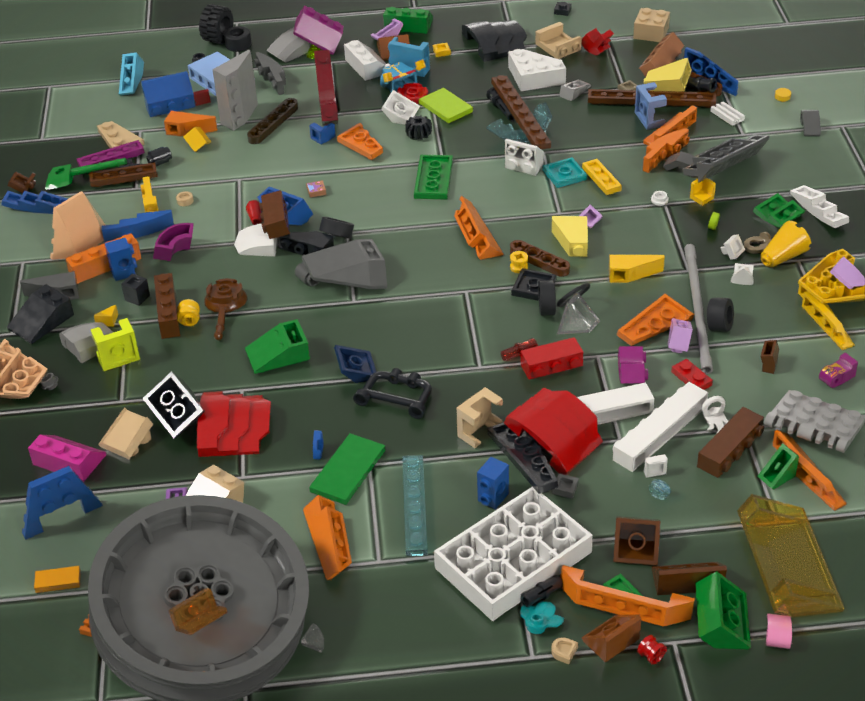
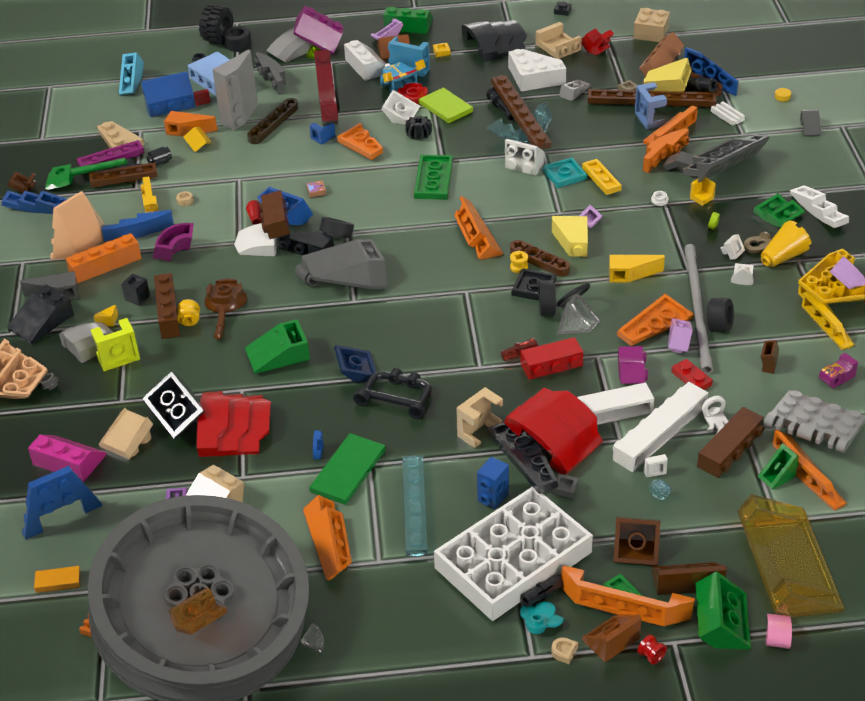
(120, 258): blue brick -> none

